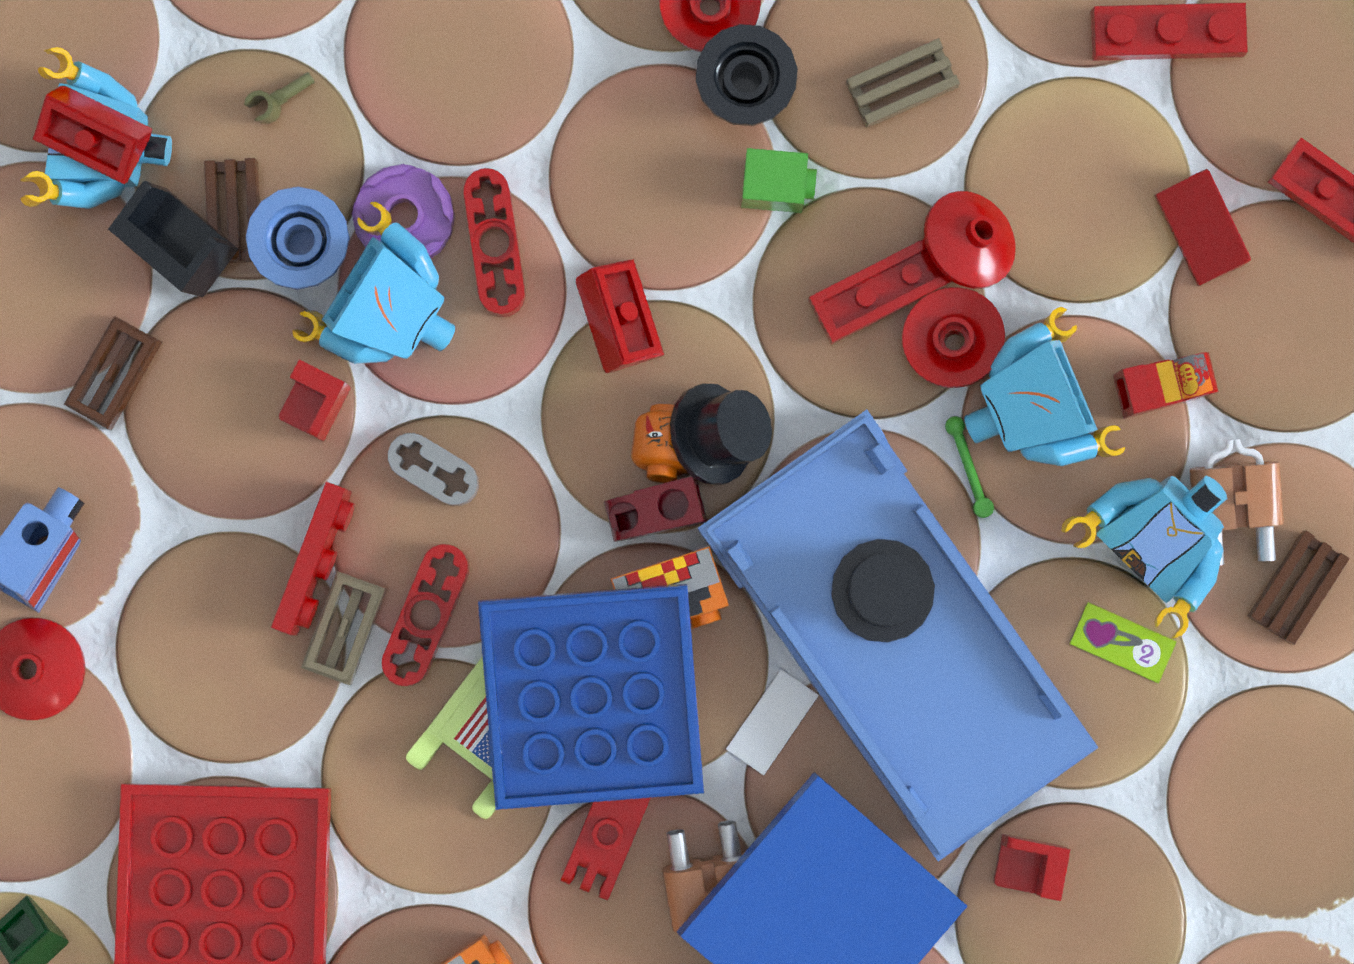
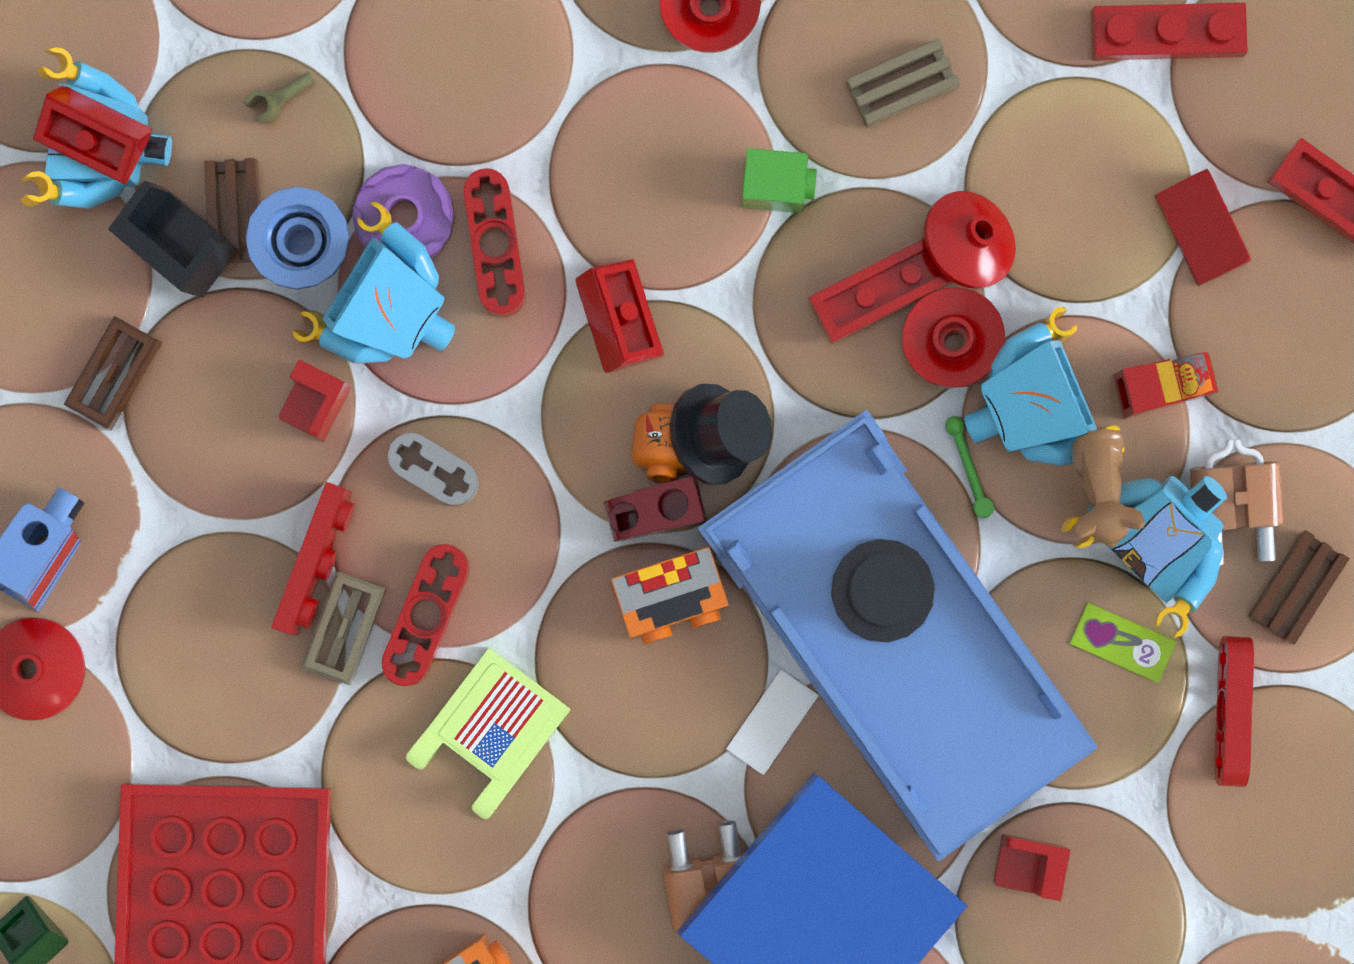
(591, 696): blue tile -> none
(605, 842): red hinge -> none
(746, 75): black piece -> none
(1098, 462): none -> medium nougat animal
(1234, 711): none -> red beam

